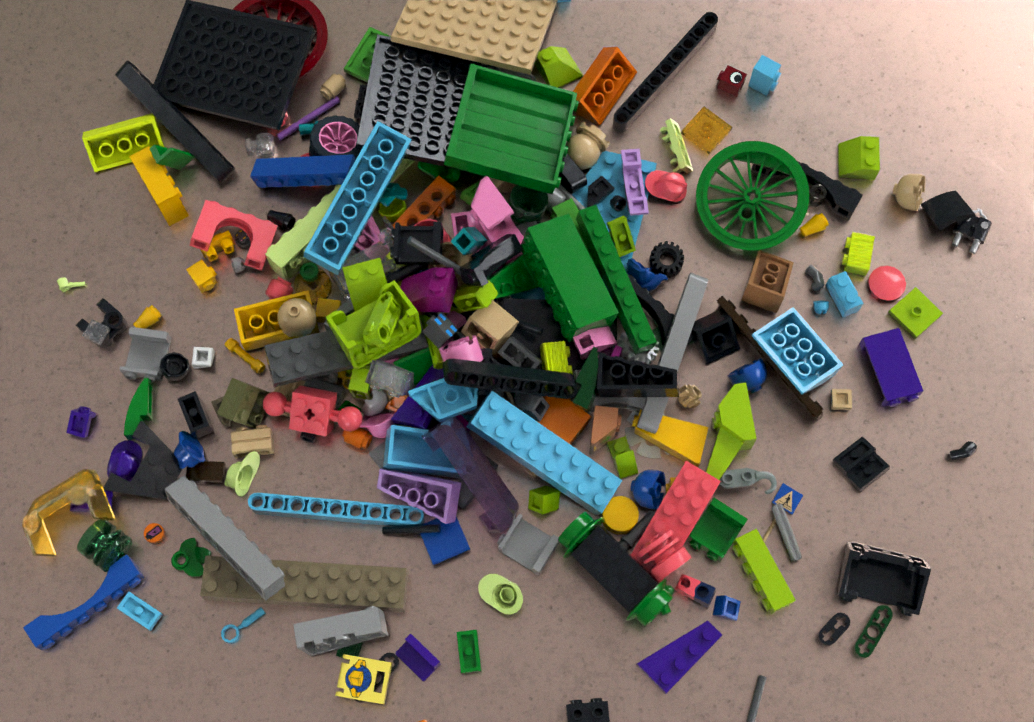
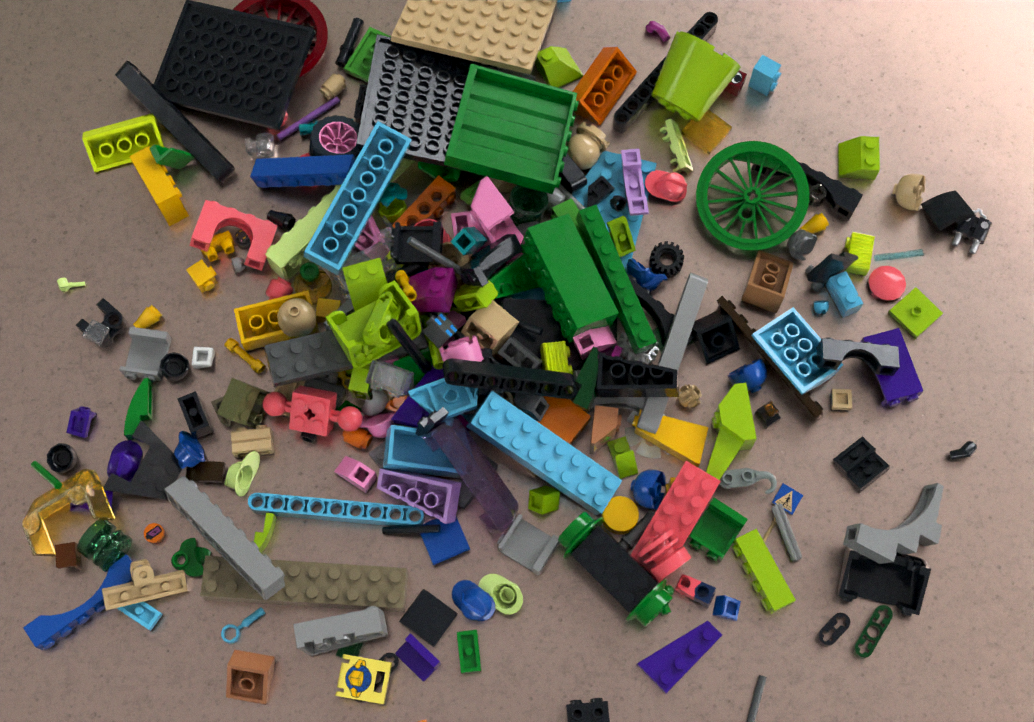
(46, 475): none -> green bar
(61, 458): none -> black hair
(67, 556): none -> reddish brown panel
(143, 586): none -> tan plate
(249, 676): none -> nougat slope
(262, 538): none -> lime slope
(346, 48): none -> black pin
(356, 473): none -> bright pink slope
(403, 280): none -> yellow bar
(409, 345): none -> black axle
(426, 424): none -> black slope
(428, 617): none -> black slope
(473, 601): none -> blue piece
(653, 25): none -> magenta arm
(693, 76): none -> lime cone
(768, 414): none -> black piece
(801, 243): none -> dark grey hair
(831, 266): none -> black slope
(881, 358): none -> arch
(889, 256): none -> clear light blue piece
(905, 538): none -> light grey arch

